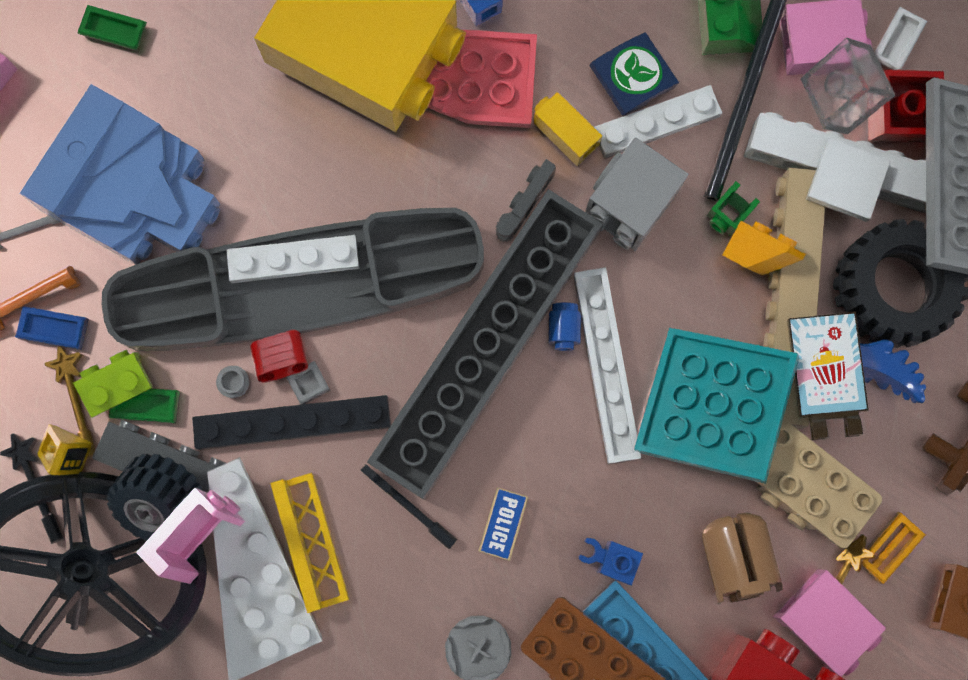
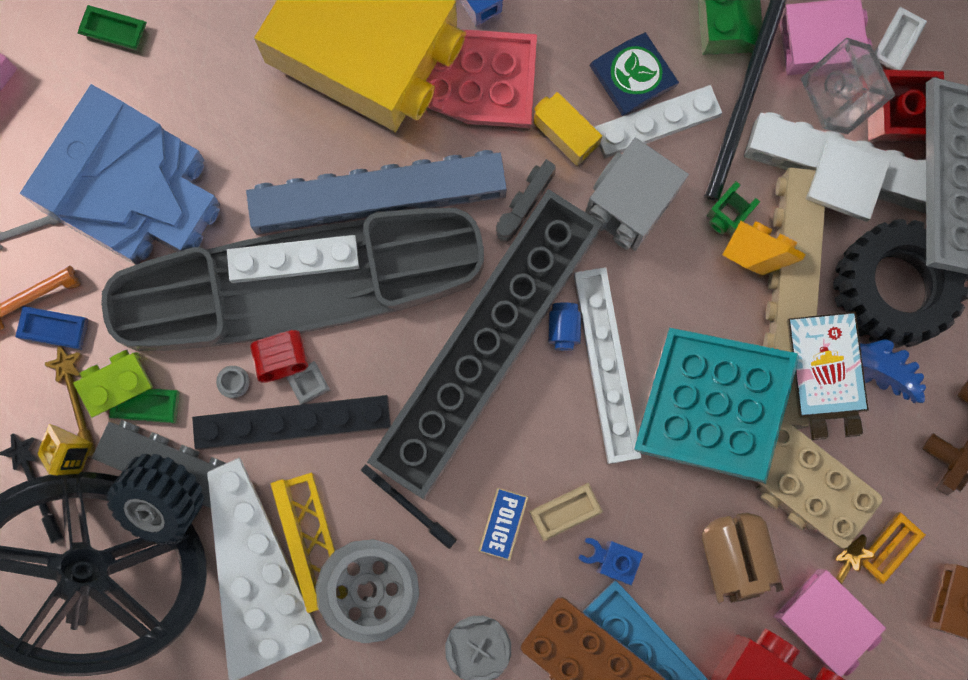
(184, 531): bright pink panel -> none
(364, 192): none -> sand blue brick
(398, 607): none -> light grey wheel
(565, 512): none -> tan tile

